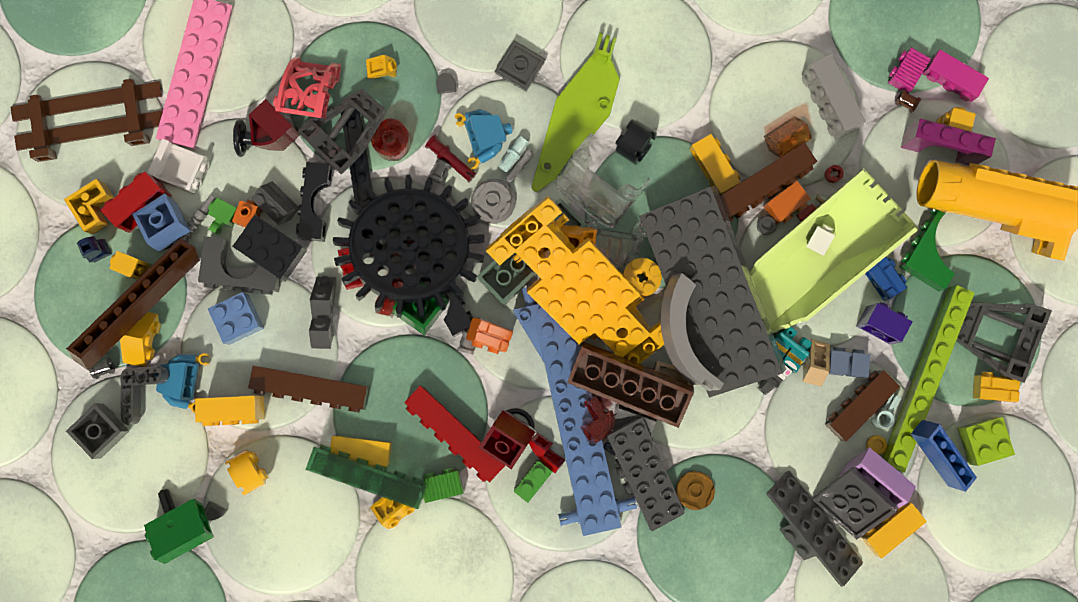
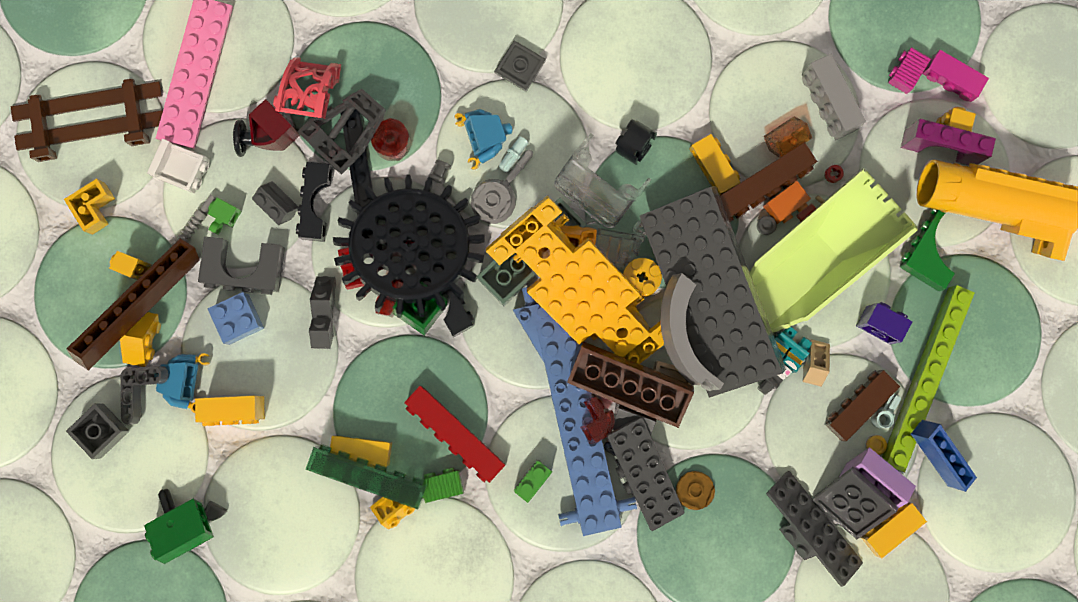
(93, 249): dark blue leg -> none
(102, 368): dark grey bush -> none
(131, 199): red piece -> none
(161, 222): medium blue brick -> none
(245, 212): orange brick -> none
(246, 471): yellow brick -> none
(269, 248): black brick -> none
(308, 387): reddish brown brick -> none
(381, 66): yellow bracket -> none
(443, 152): dark red pin -> none
(445, 83): dark grey tile -> none
(466, 345): light grey bush -> none
(488, 334): orange brick -> none
(508, 437): dark red piece -> none
(541, 448): red slope -> none
(578, 112): lime wing -> none
(821, 239): white brick -> none
(849, 364): sand blue piece -> none
(886, 279): blue brick -> none
(907, 100): reddish brown bush -> none
(986, 441): lime brick -> none
(995, 388): yellow brick -> none
(1027, 343): dark grey windscreen -> none

